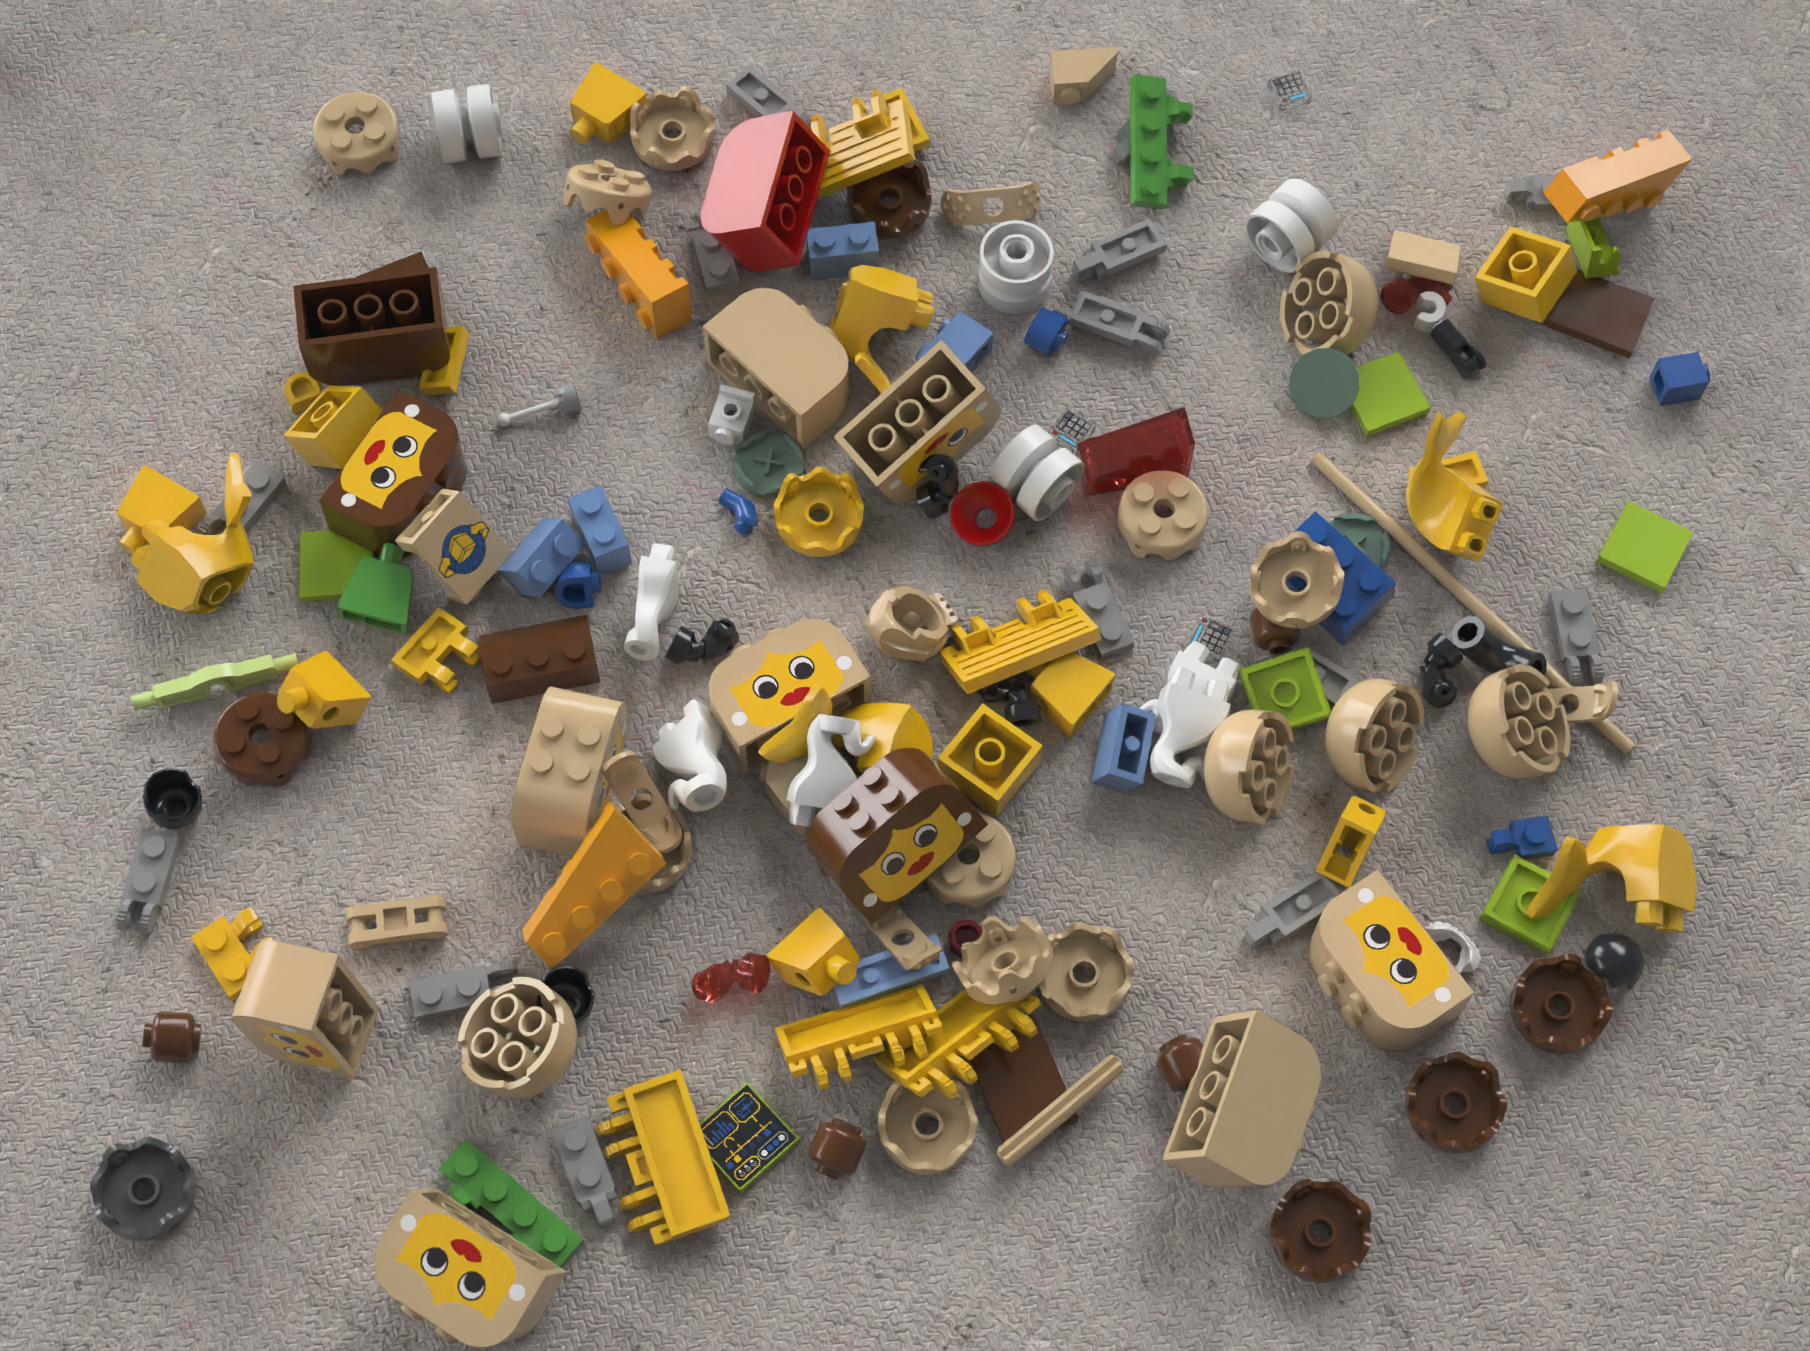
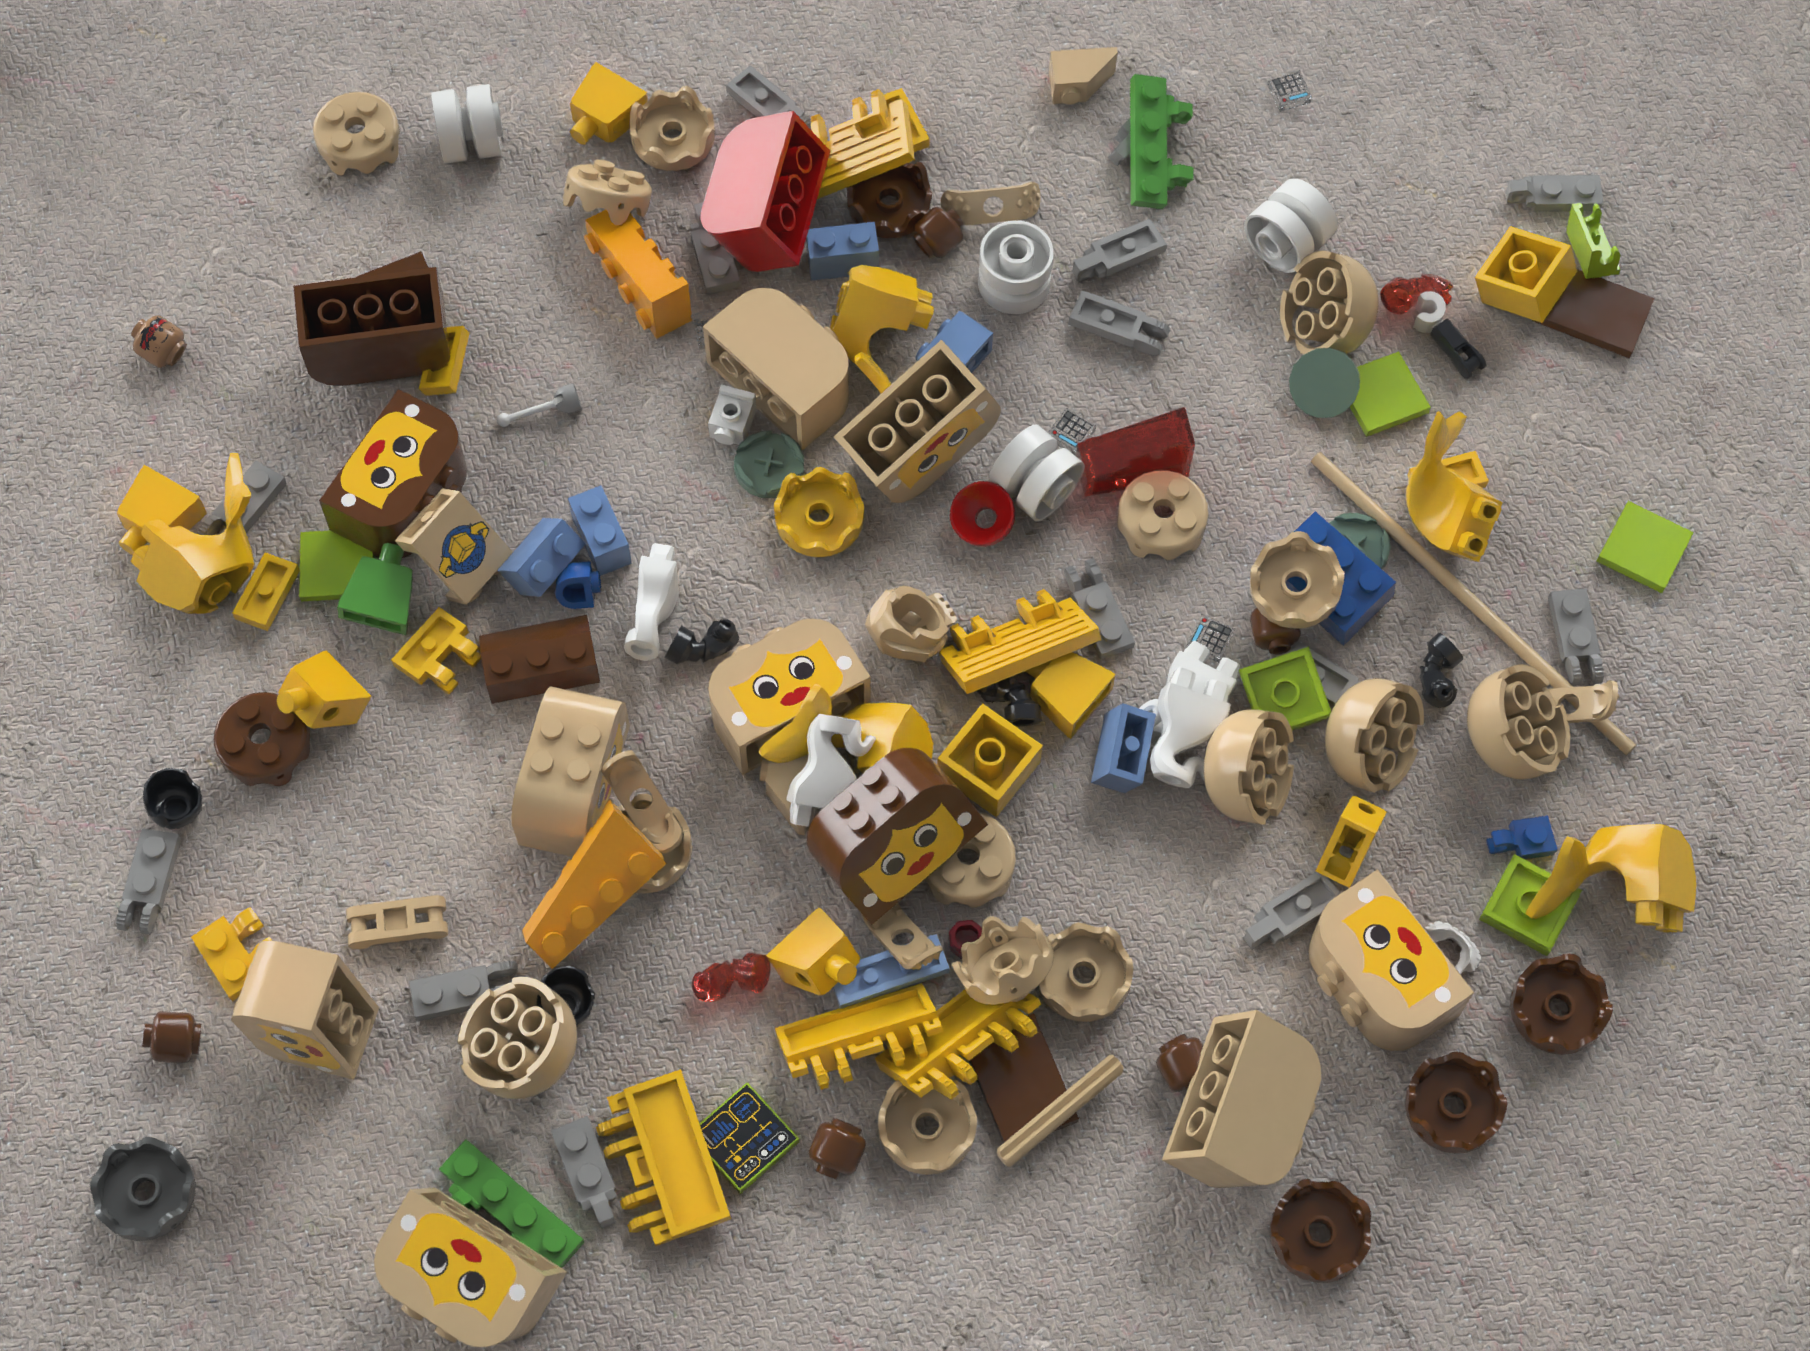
(158, 341): none -> medium nougat head
(198, 684): yellowish green piece -> none
(266, 591): none -> yellow plate
(301, 391): yellow tile -> none
(333, 426): yellow brick -> none
(691, 753): white hips -> none
(744, 511): blue arm -> none
(938, 232): none -> reddish brown head
(938, 493): black arm -> none
(1047, 332): blue plate -> none
(1423, 257): tan tile -> none
(1489, 650): black cylinder -> none
(1616, 959): black hair -> none
(1618, 180): light orange wedge -> none
(1679, 378): blue brick -> none

